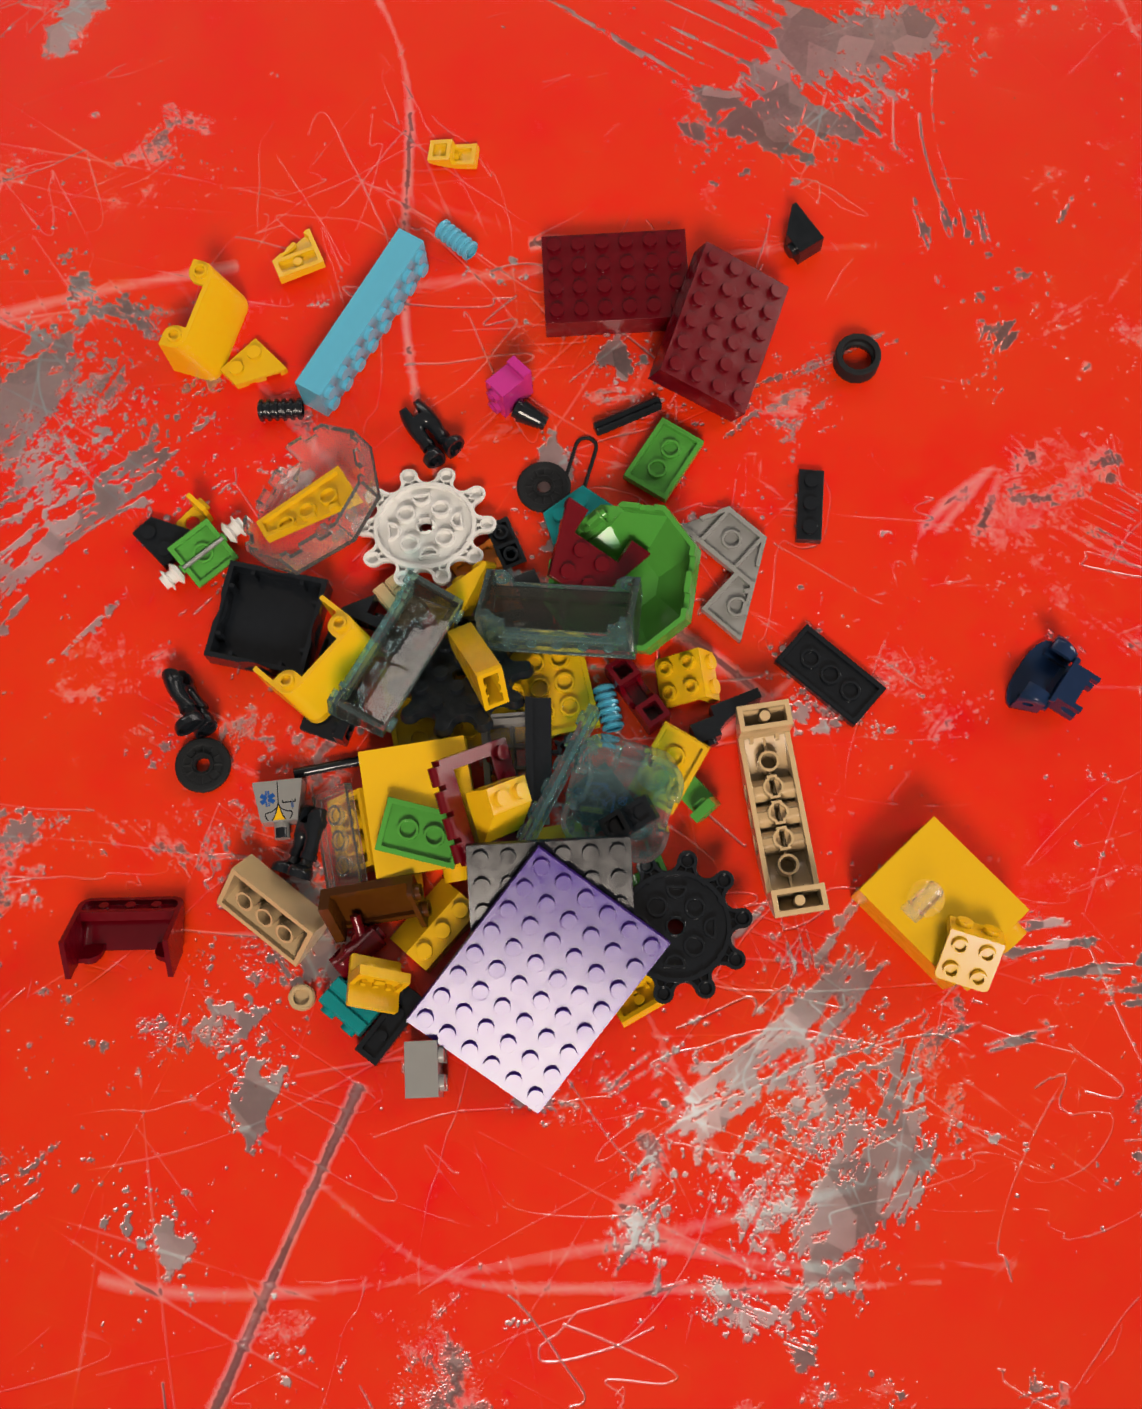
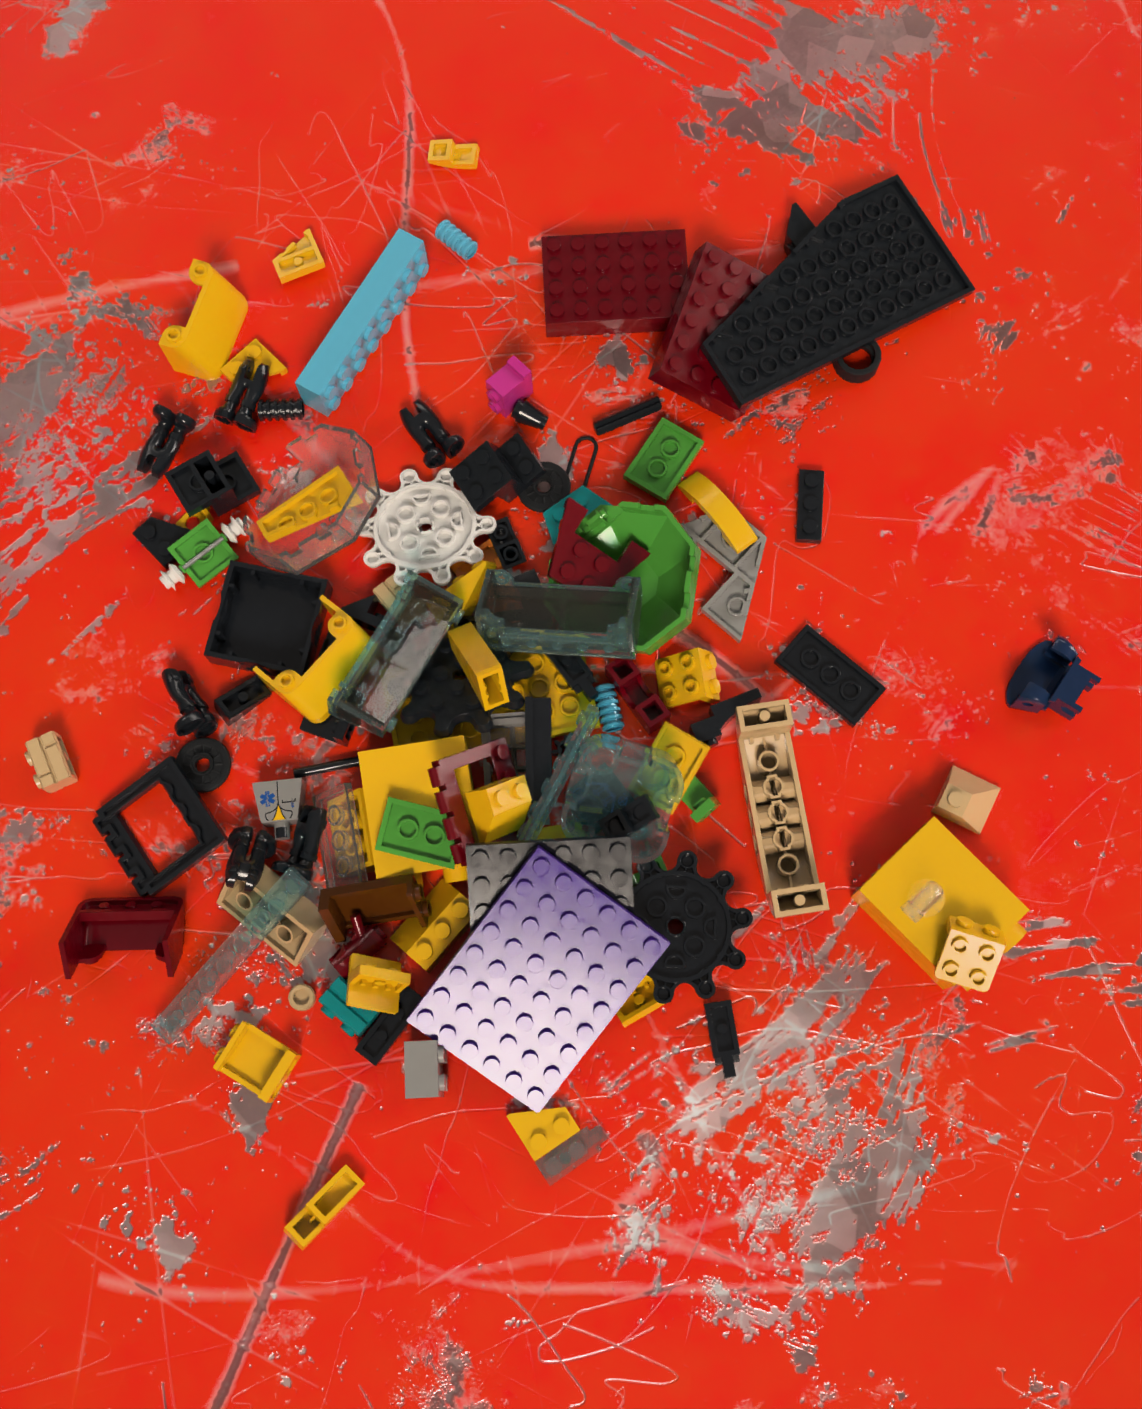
(50, 762): none -> tan brick
(124, 842): none -> black hinge
(153, 447): none -> black piece
(208, 483): none -> black bracket
(231, 955): none -> clear light blue plate
(241, 700): none -> black slope
(248, 871): none -> black piece
(255, 389): none -> black piece
(256, 1060): none -> yellow panel
(323, 1207): none -> yellow slope
(497, 472): none -> black bracket
(543, 1129): none -> yellow wing
(571, 1153): none -> clear light blue hinge
(575, 674): none -> black hinge
(720, 511): none -> yellow slope
(723, 1036): none -> black hinge
(839, 290): none -> black wing
(966, 799): none -> tan slope

